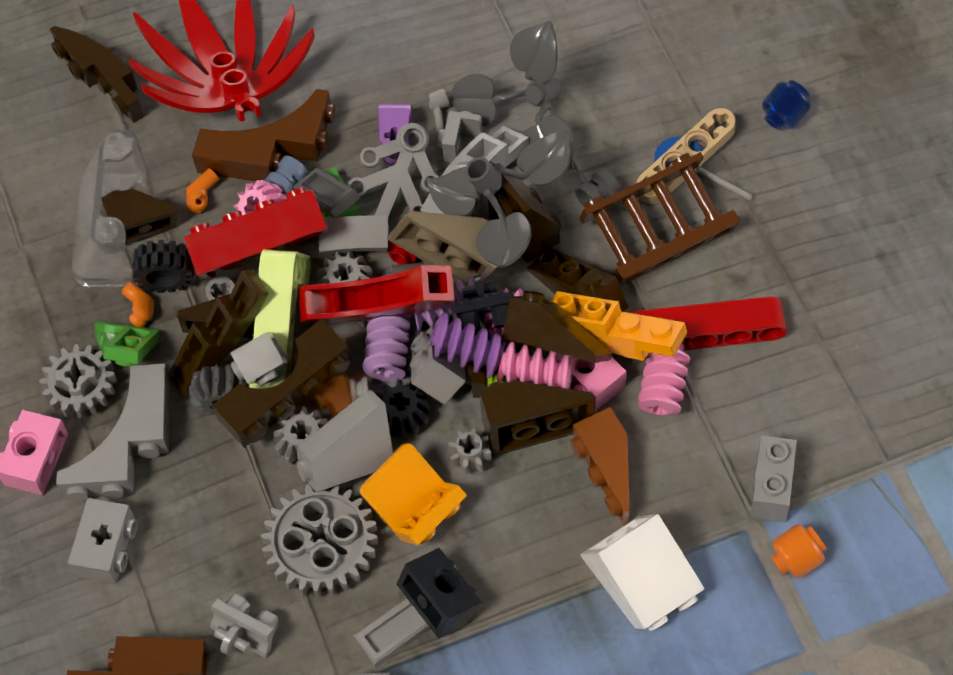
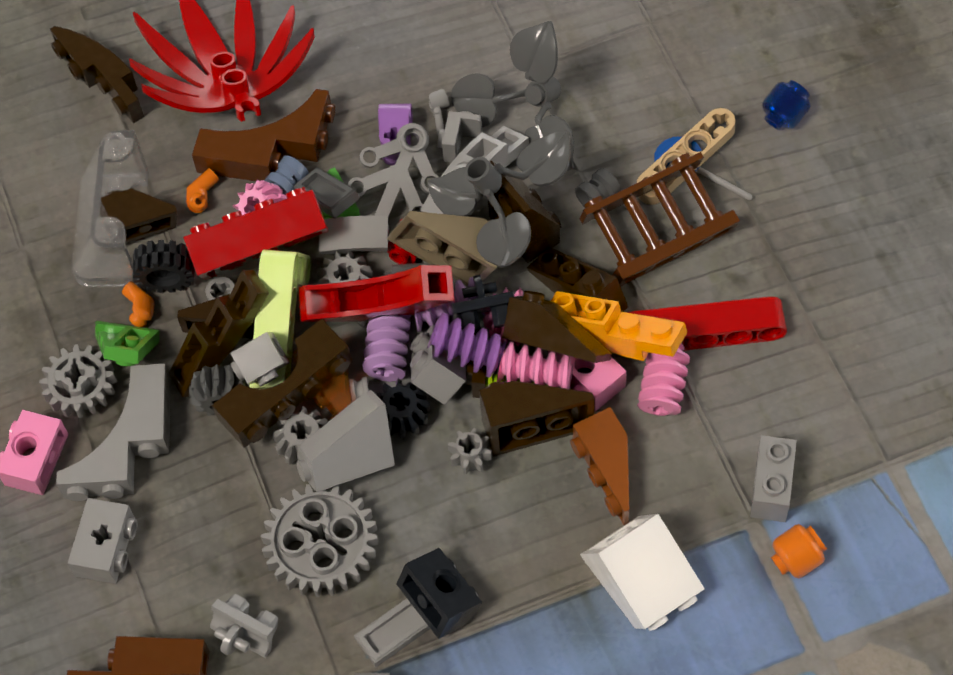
(411, 495): light orange bracket -> none

